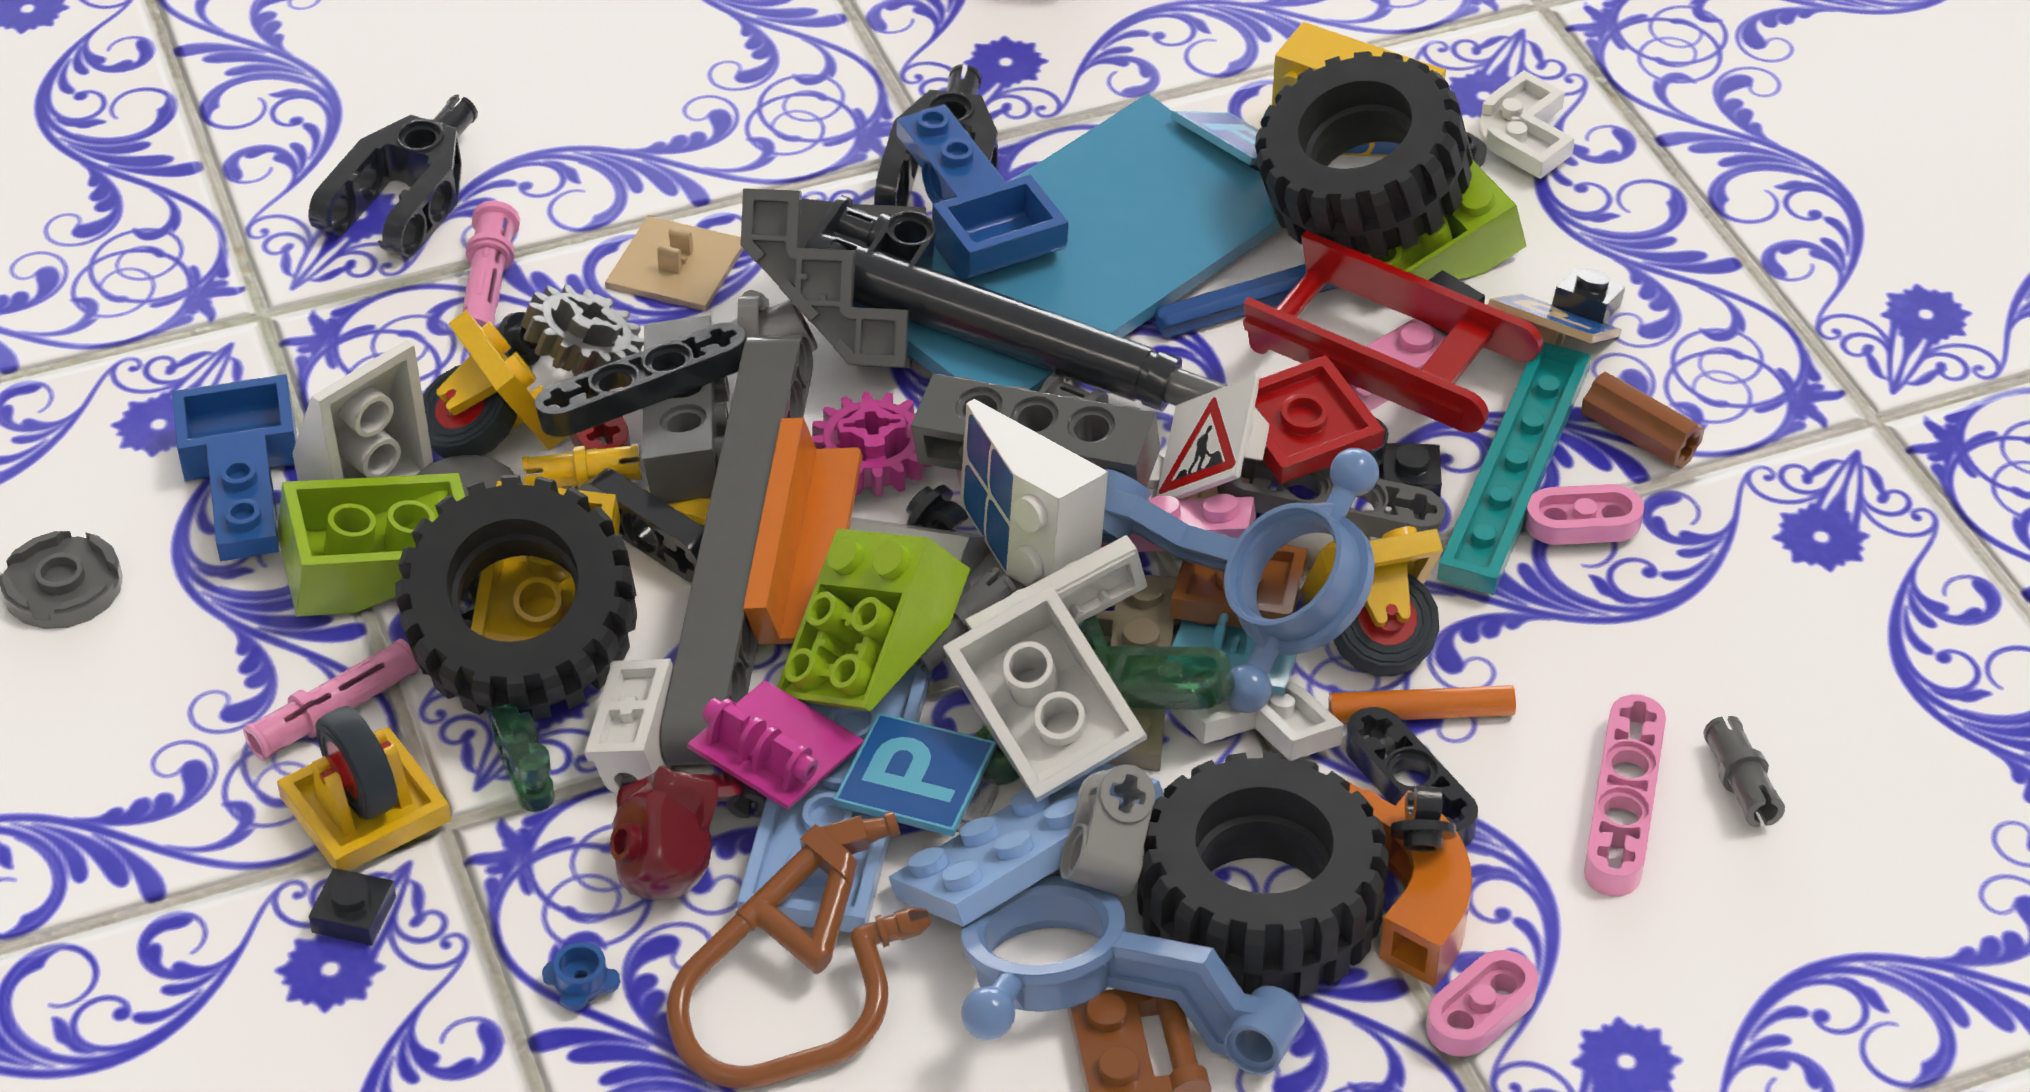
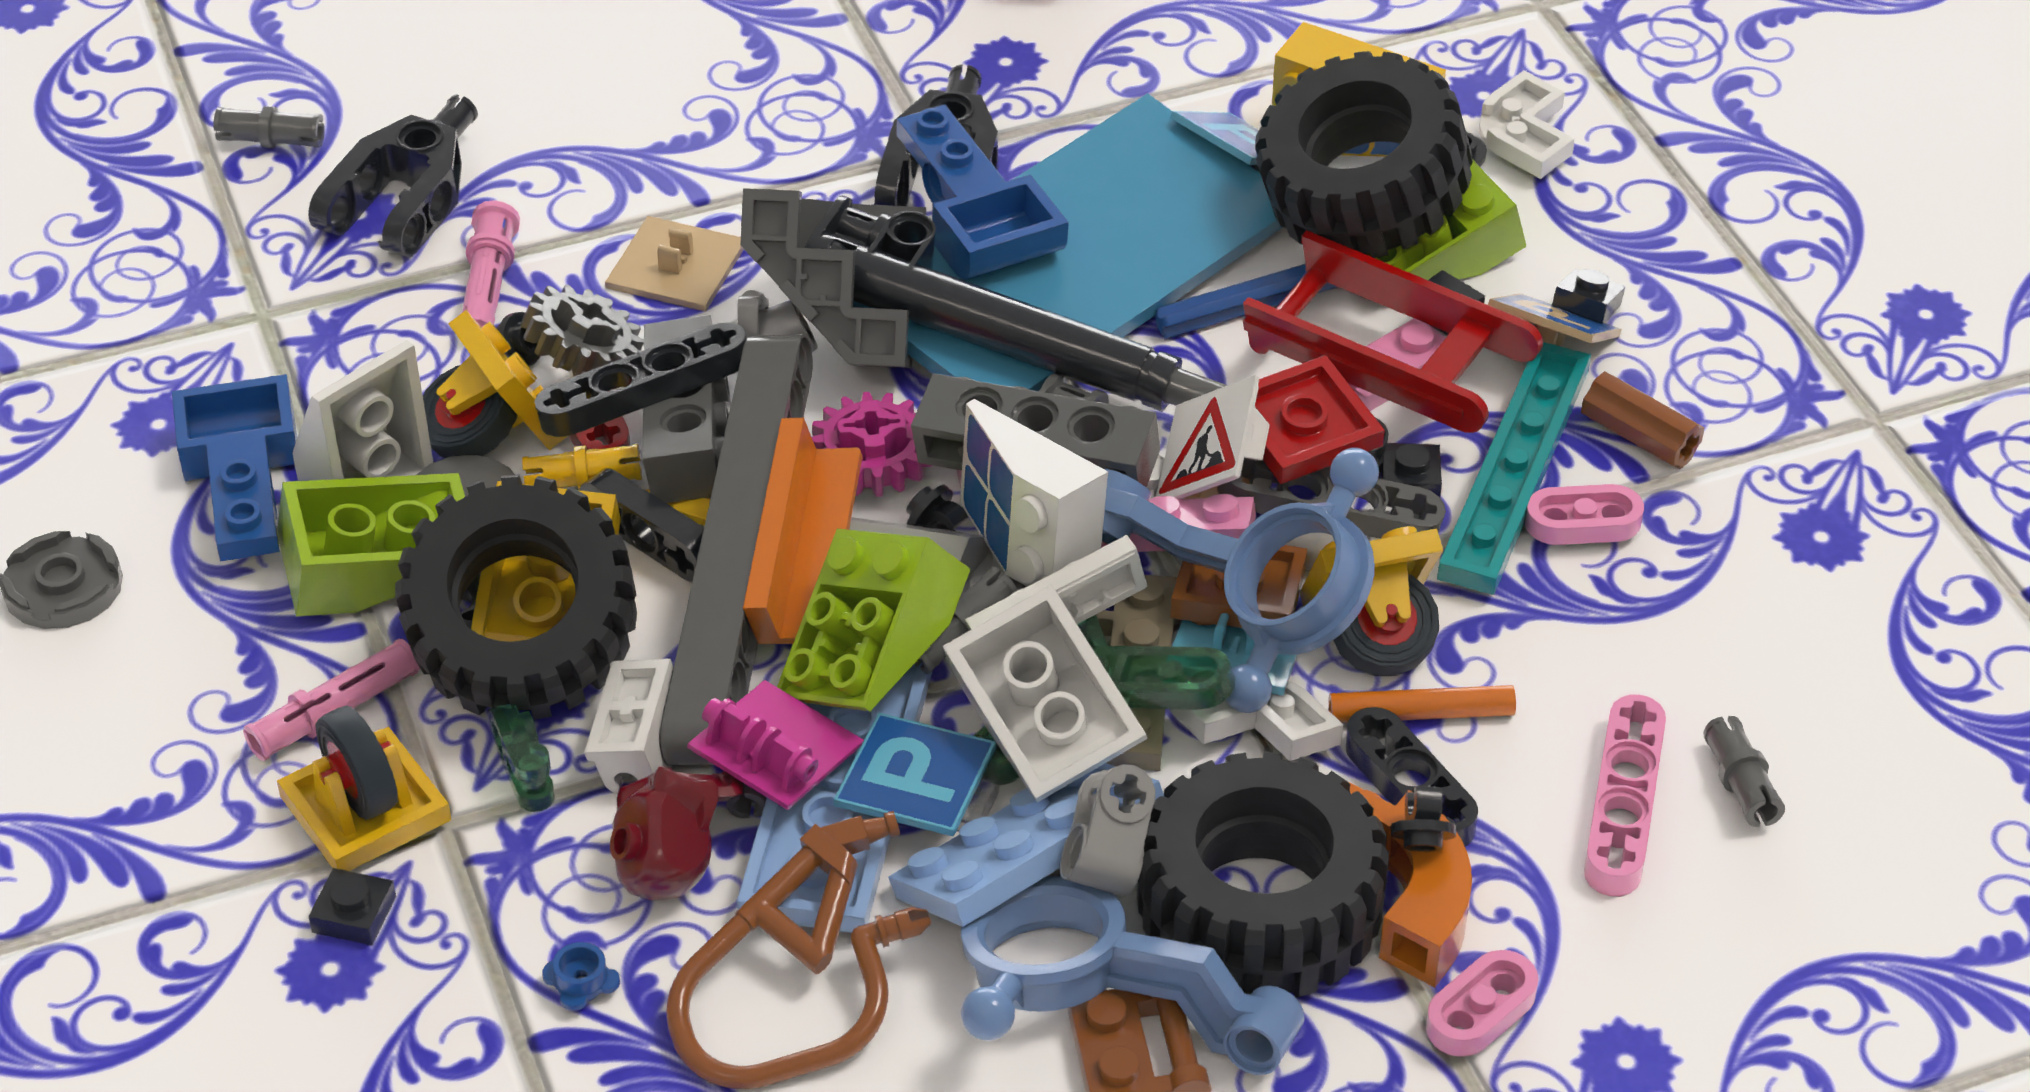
(269, 127): none -> dark grey pin

